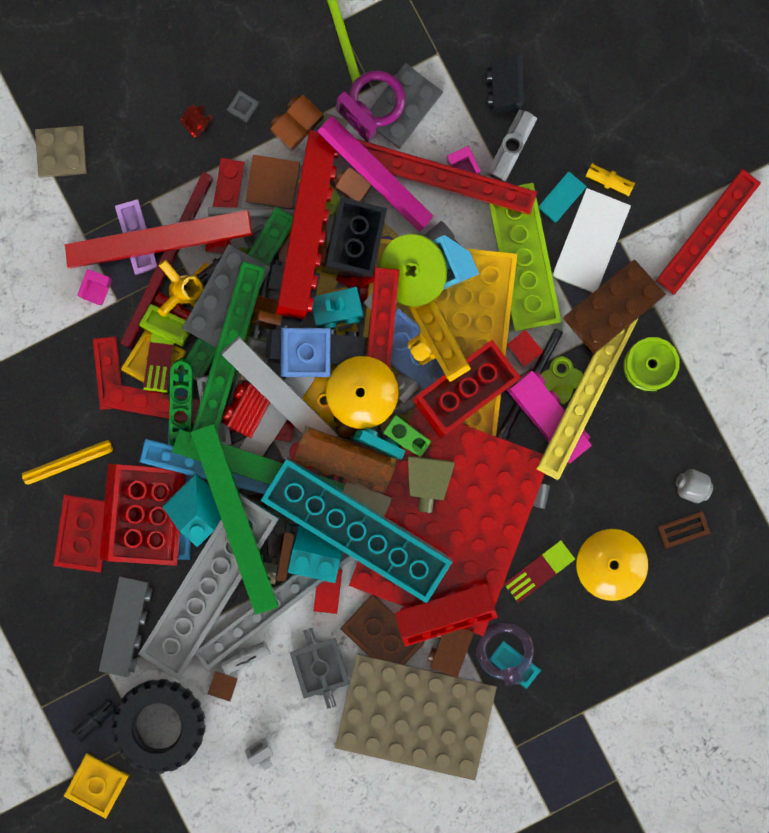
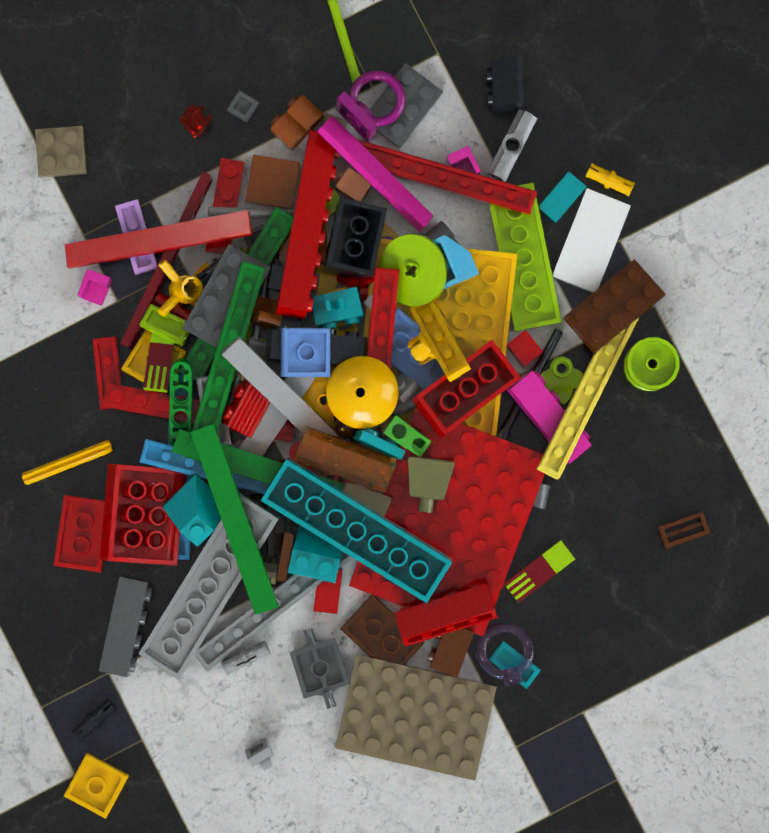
(132, 746): black tyre -> none
(222, 686): reddish brown tile -> none
(595, 559): yellow dish -> none
(694, 486): light grey head -> none
(708, 232): red tile -> none

